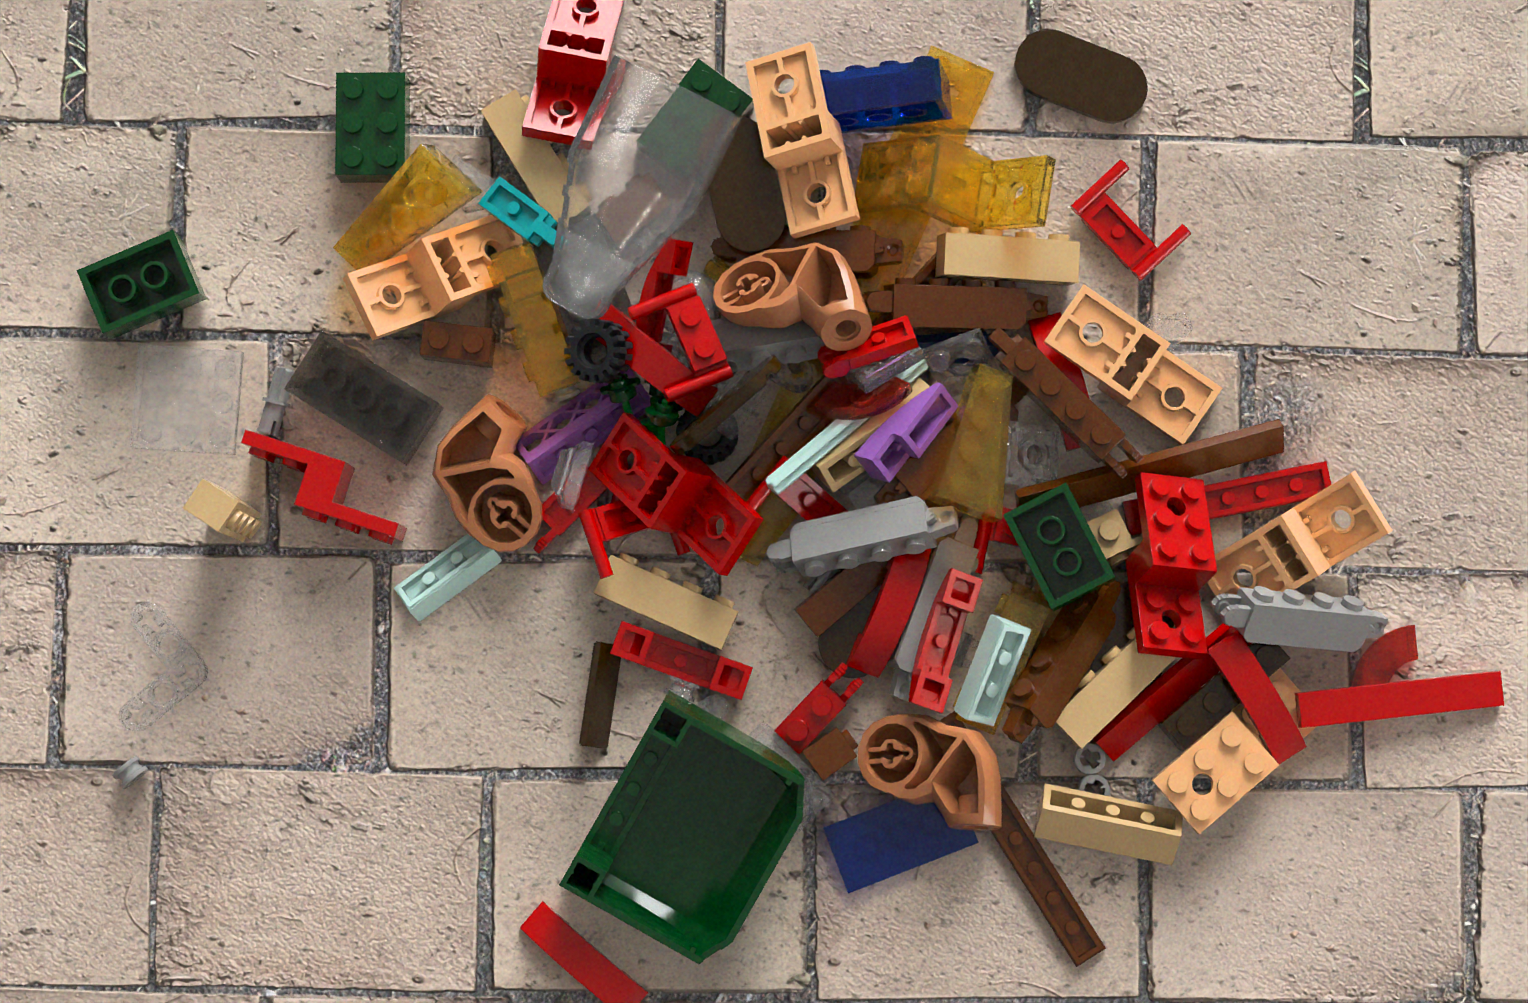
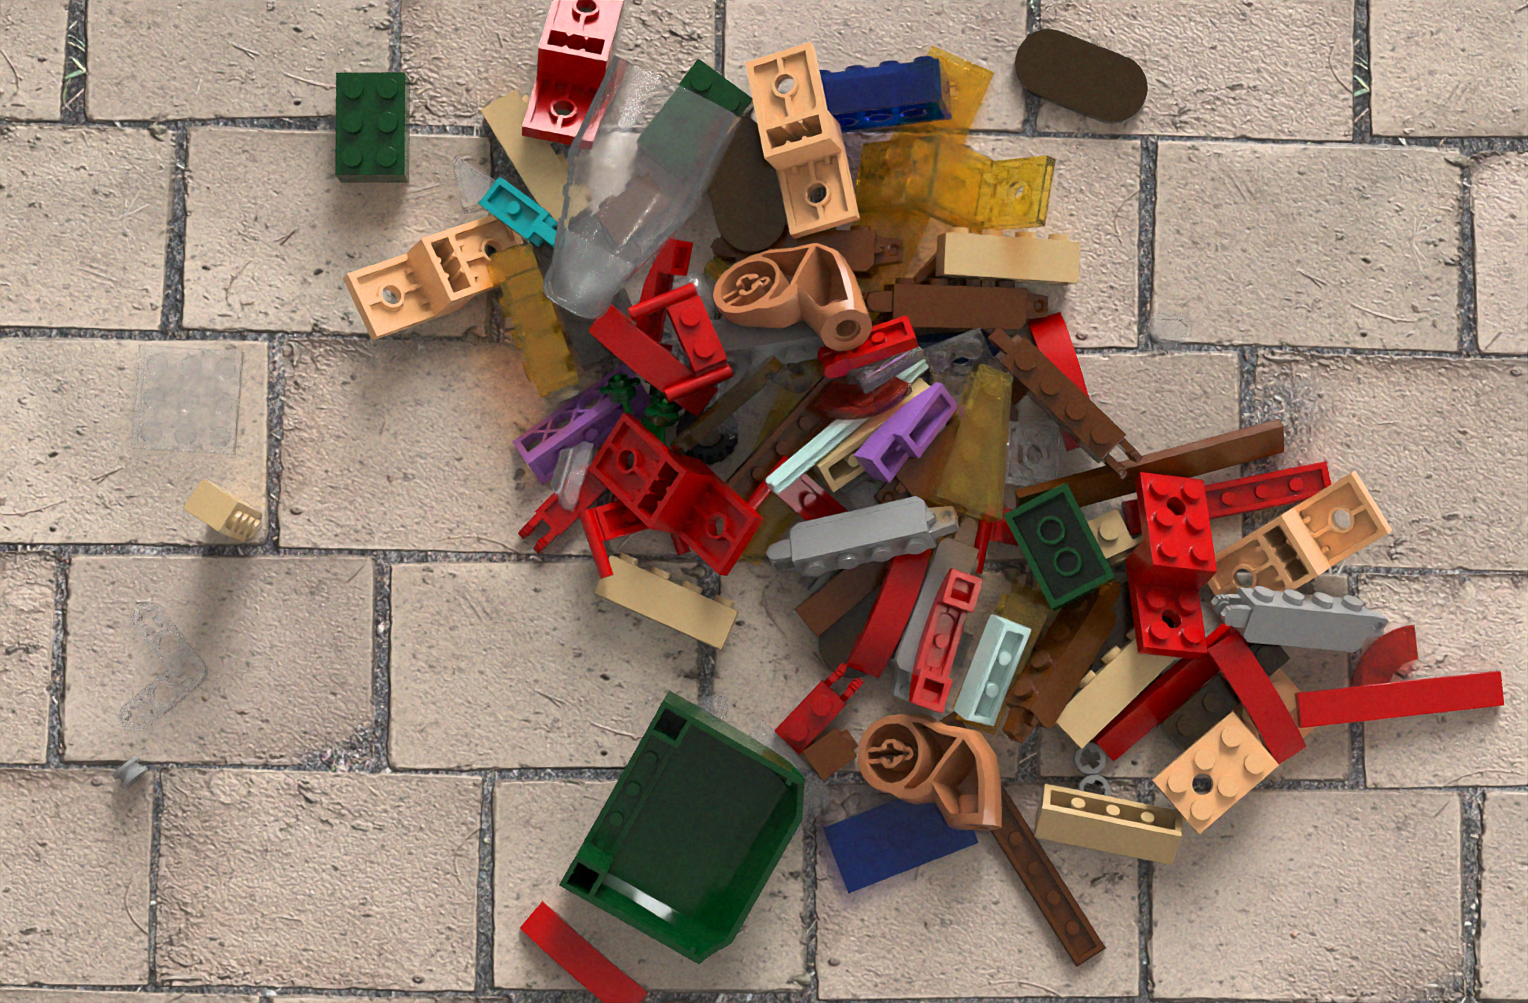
(141, 284): dark green brick -> none
(275, 402): light grey axle -> none
(323, 487): red bracket -> none
(364, 398): clear smoke brick -> none
(407, 207): clear yellow wedge -> none
(446, 576): light aqua slope -> none
(458, 344): reddish brown brick -> none
(485, 480): nougat piece -> none
(581, 346): black tyre -> none
(600, 697): dark brown slope -> none
(681, 660): red slope -> none
(682, 688): clear bush -> none
(1119, 231): red plate -> none
(1132, 365): light nougat bracket -> none

